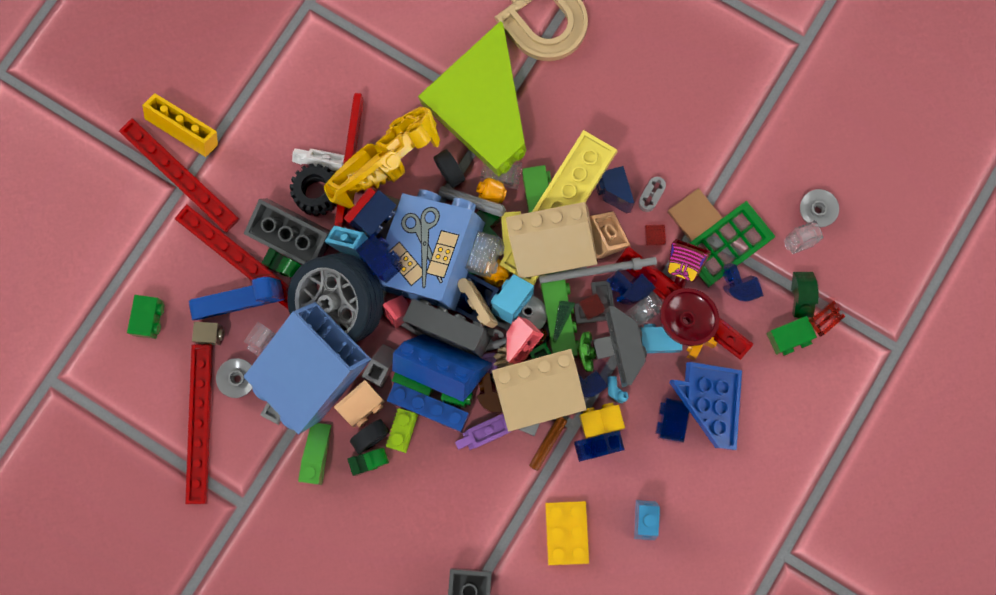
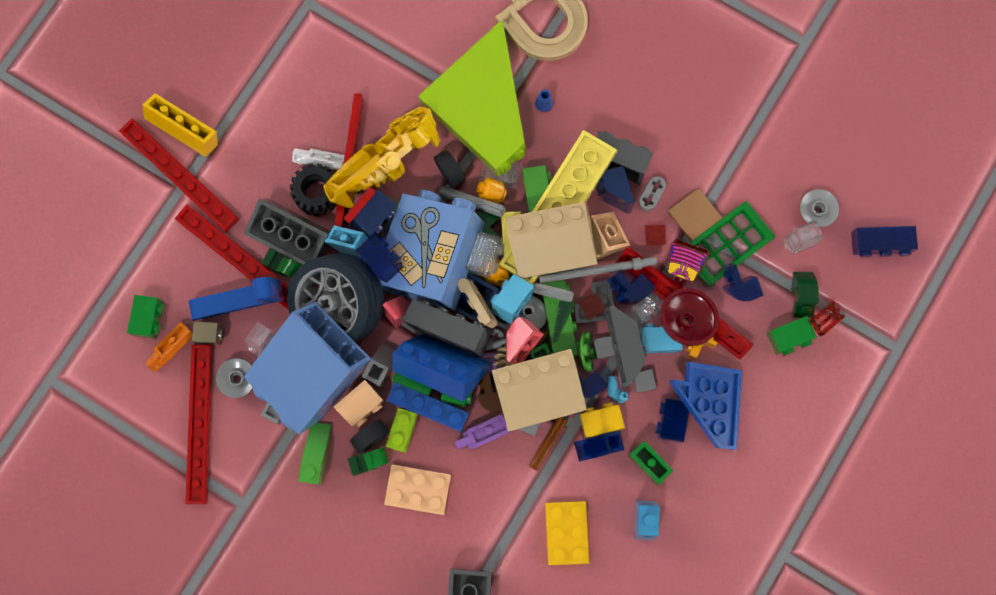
(169, 346): none -> orange hinge
(417, 489): none -> light nougat plate
(544, 101): none -> blue cone
(552, 292): none -> light grey axle
(633, 158): none -> dark grey piece
(645, 381): none -> light grey tile
(650, 463): none -> green brick
(884, 241): none -> clear blue brick

